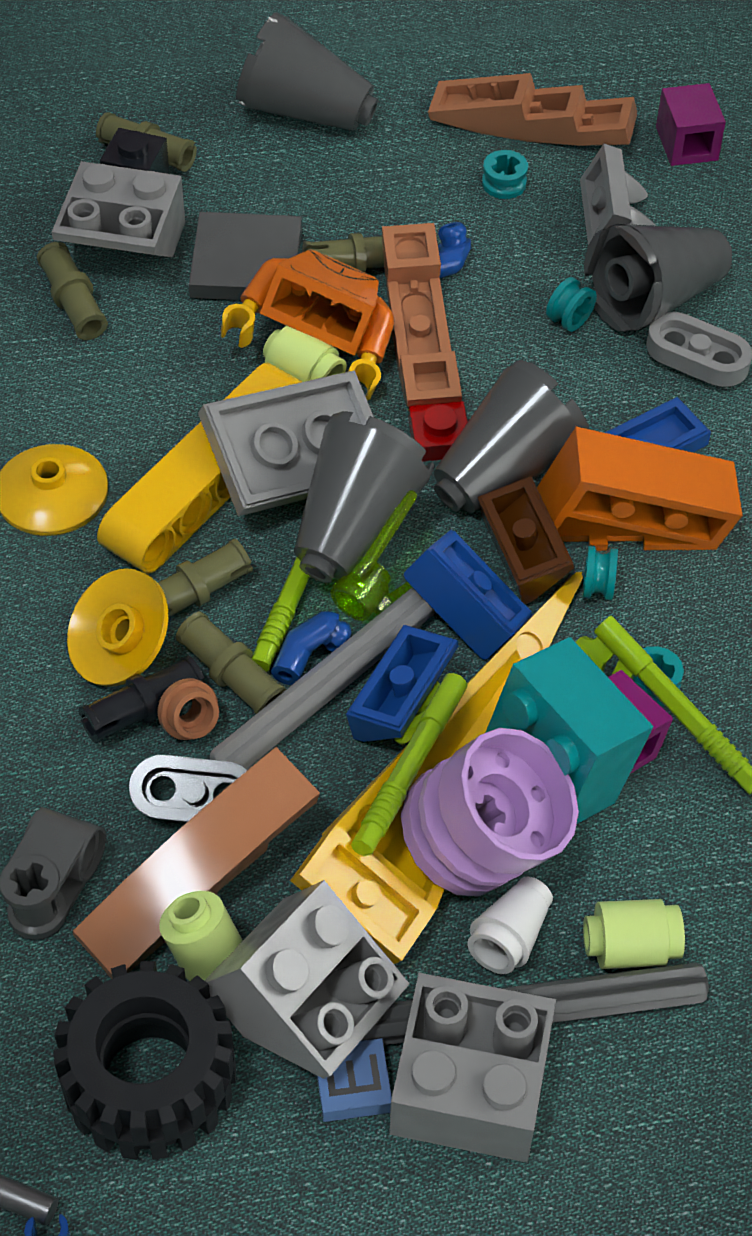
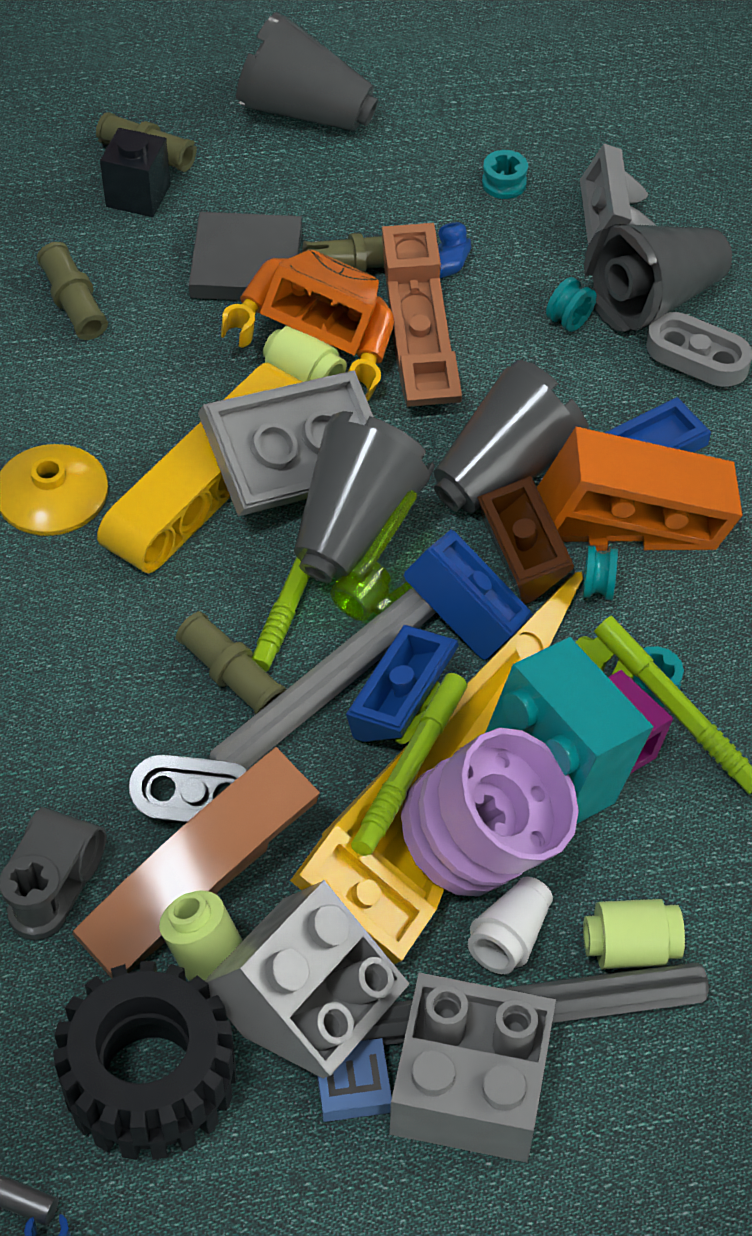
(117, 627): yellow dish -> none
(122, 210): light grey slope -> none
(135, 701): black pin -> none
(199, 579): olive pin -> none
(201, 716): nougat plate -> none
(303, 639): blue arm -> none
(436, 427): red plate -> none
(516, 110): nougat slope -> none
(690, 124): magenta brick -> none

